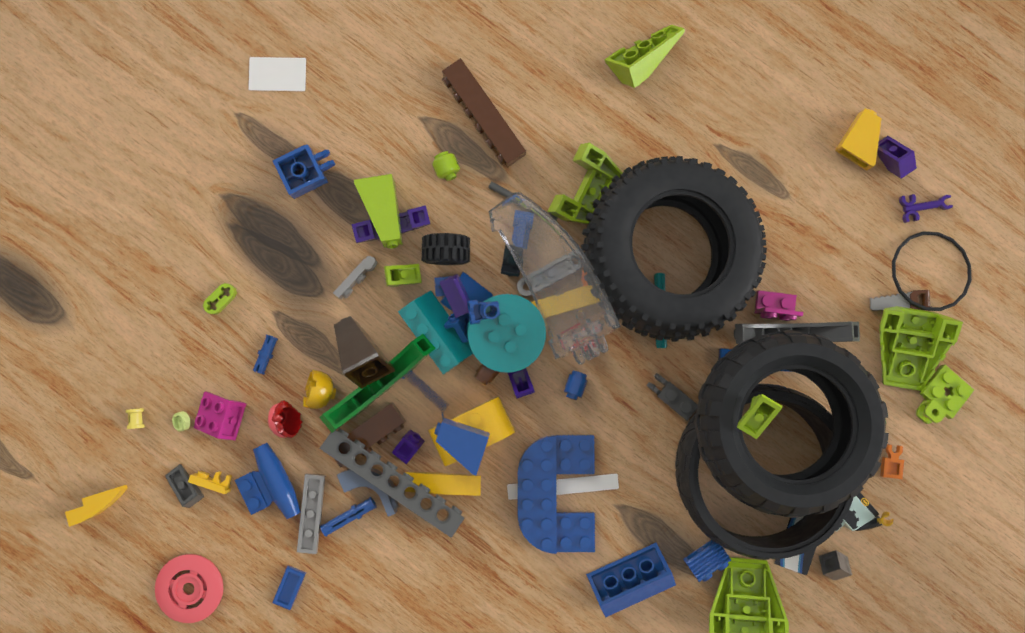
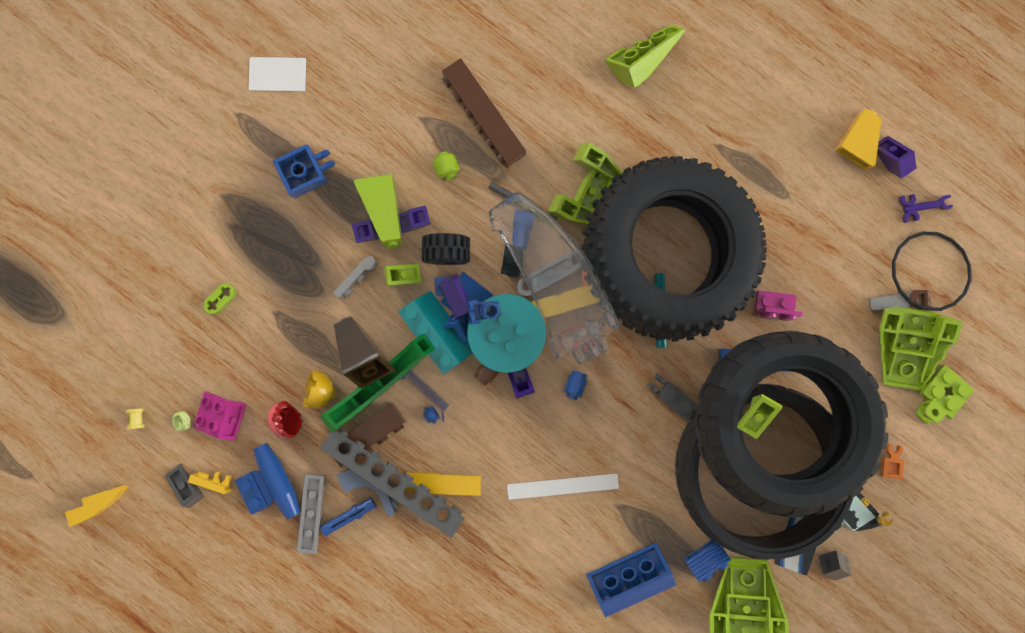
(206, 582): coral piece -> none
(265, 354): blue pin -> none
(289, 587): blue tile -> none
(408, 446): dark purple bracket -> none
(431, 414): none -> blue plate
(463, 443): blue slope -> none
(487, 417): yellow brick -> none
(537, 498): blue plate -> none
(831, 330): dark grey arch -> none

